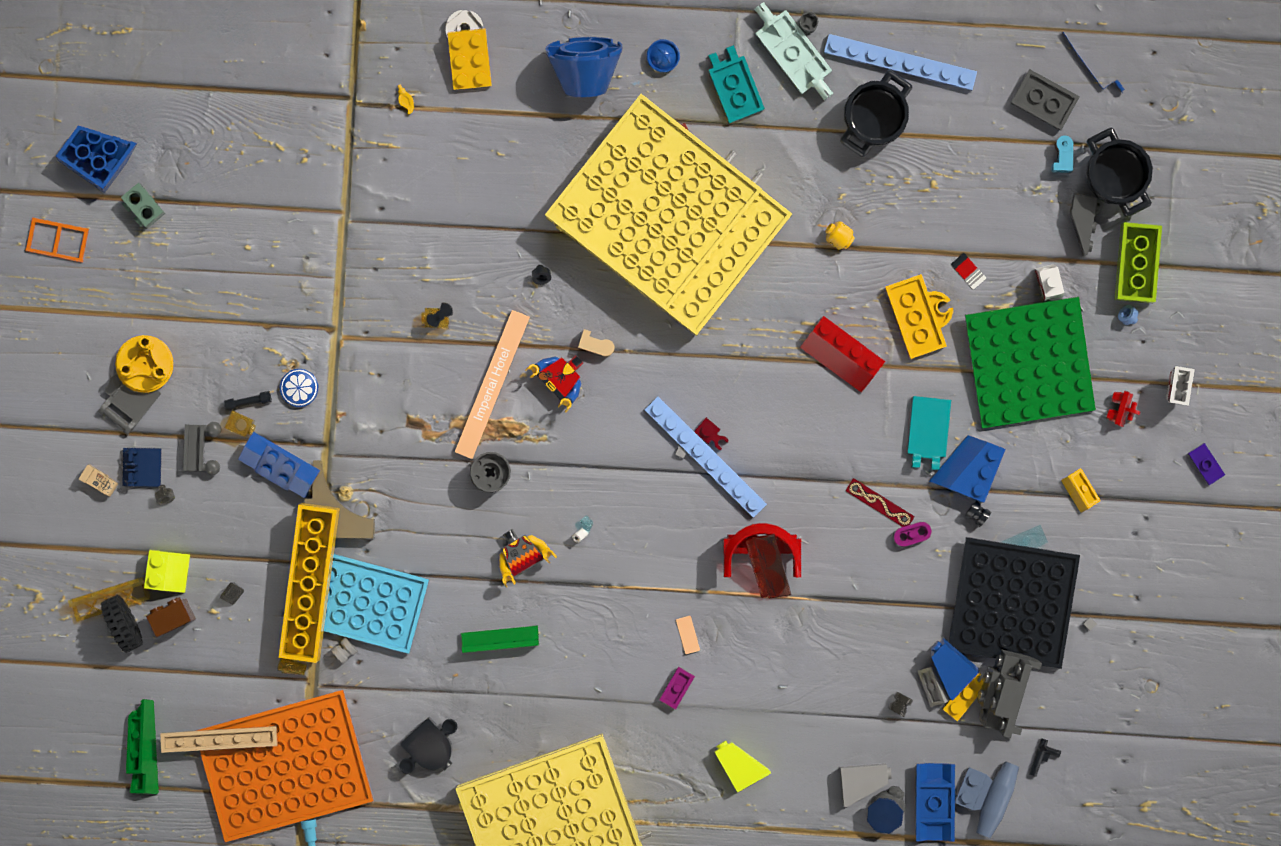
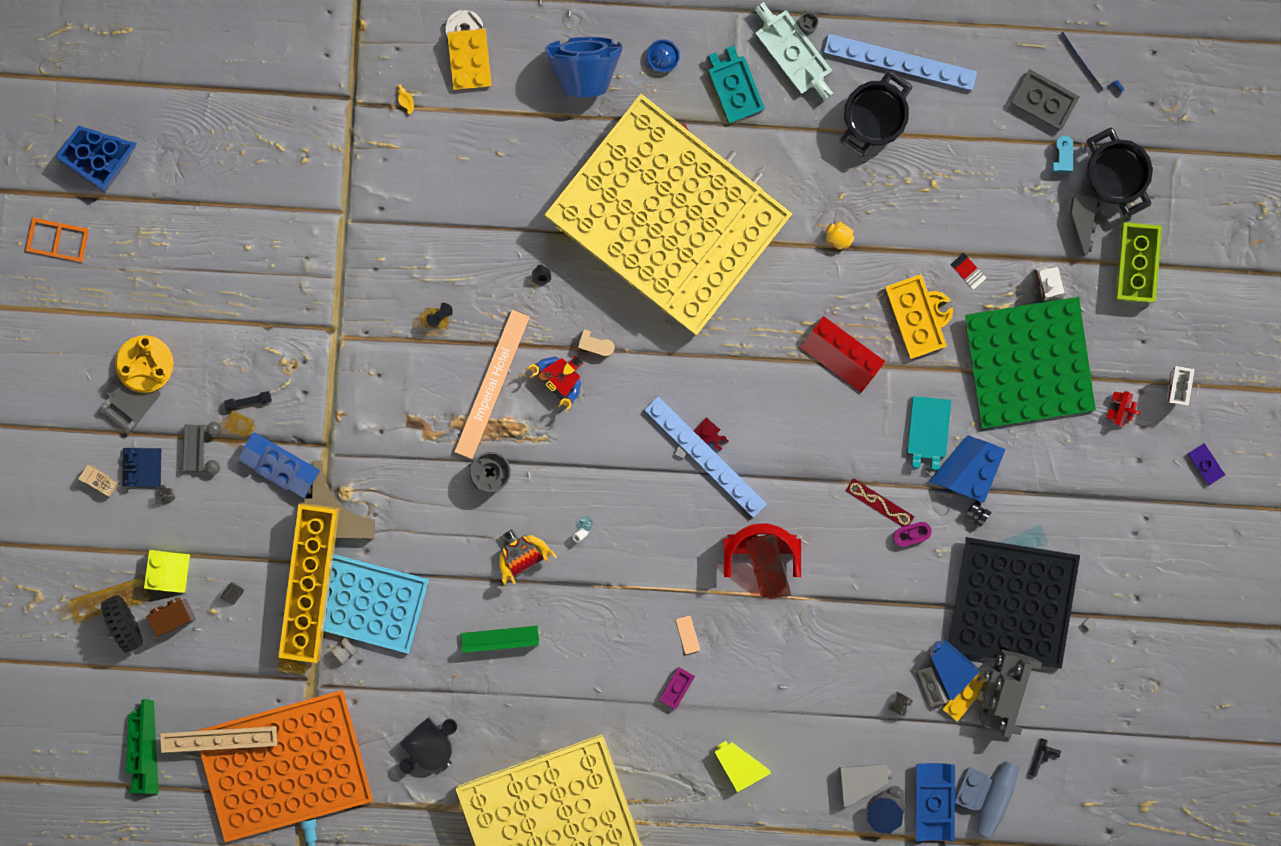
(145, 202): sand green brick -> none
(299, 387): dish -> none
(1080, 490): yellow slope -> none
(1128, 315): medium blue tile -> none

